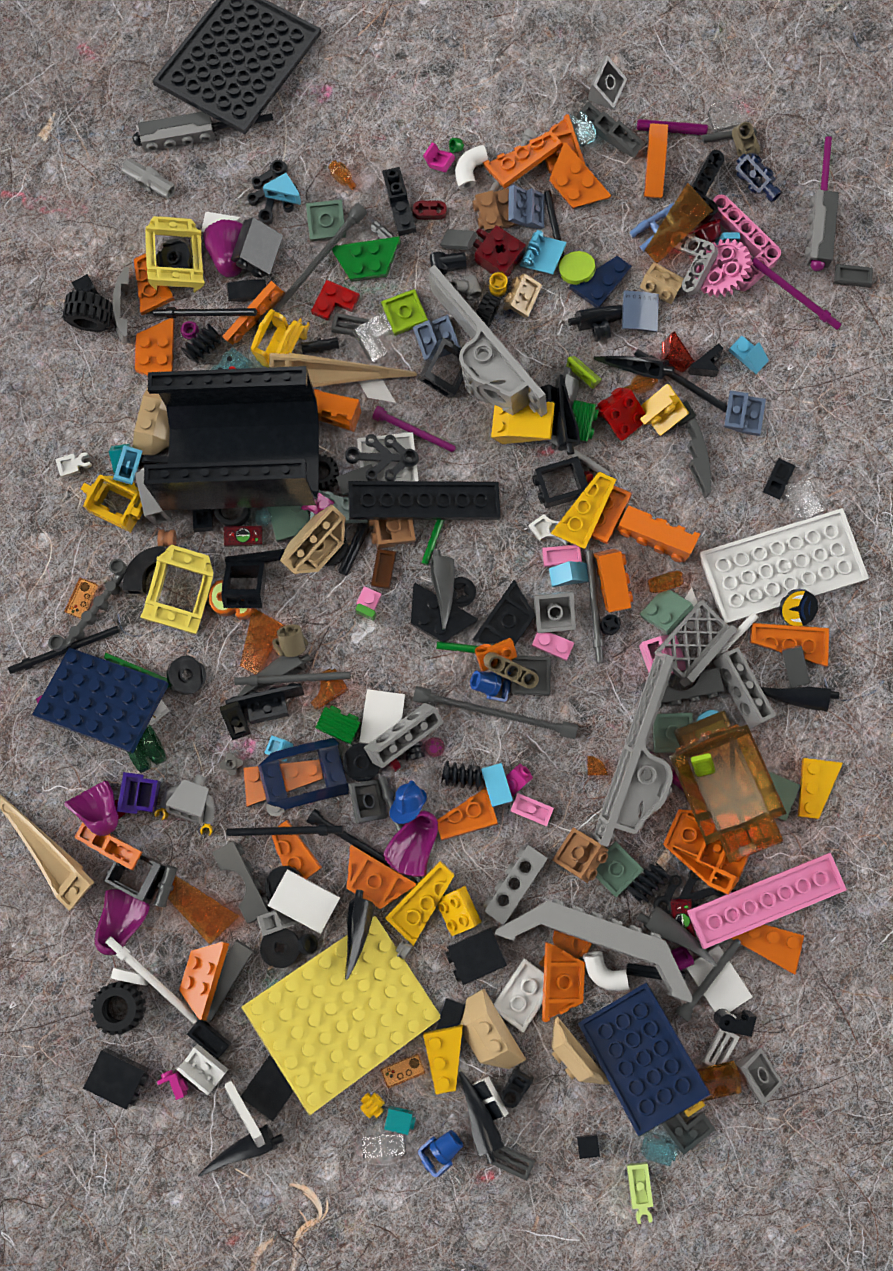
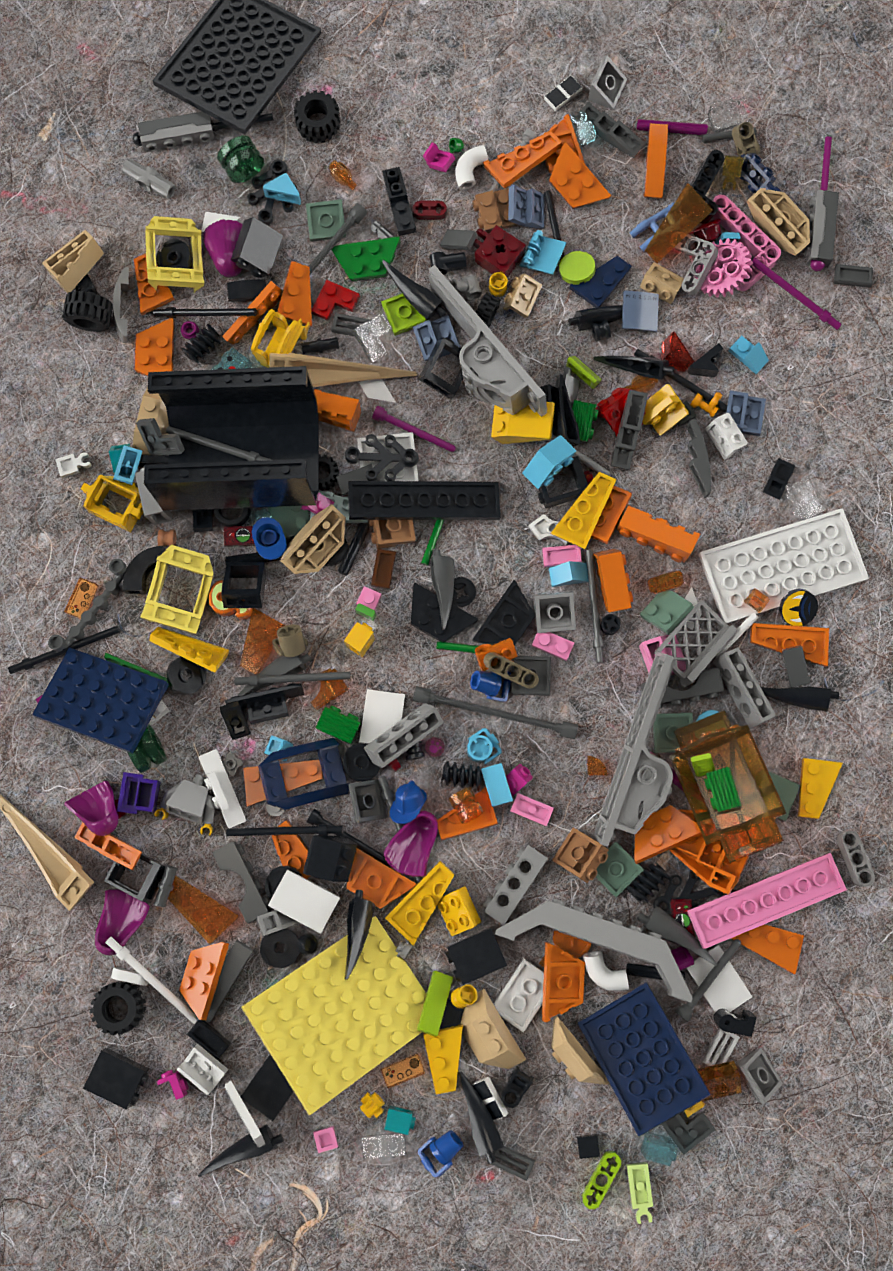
(73, 261): none -> tan wedge
(156, 442): none -> dark grey plate
(195, 650): none -> yellow wing
(222, 789): none -> white bracket
(240, 159): none -> clear green wheel
(250, 456): none -> dark grey bar
(269, 538): none -> blue piece
(296, 294): none -> orange wing
(312, 104): none -> black tyre
(325, 1139): none -> bright pink plate
(330, 858): none -> black slope
(360, 639): none -> yellow brick
(420, 297): none -> black piece
(435, 1003): none -> lime tile
(464, 996): none -> yellow wheel
(465, 804): none -> clear orange wheel
(481, 747): none -> medium azure piece
(549, 462): none -> medium azure brick
(563, 93): none -> black tile
(604, 1188): none -> lime beam
(629, 429): none -> dark grey slope
(663, 832): none -> orange wing
(711, 407): none -> light orange piece
(723, 790): none -> green brick
(726, 435): none -> white bracket
(731, 168): none -> clear yellow plate
(757, 600): none -> clear orange slope
(780, 220): none -> tan wedge
(862, 866): none -> light grey beam

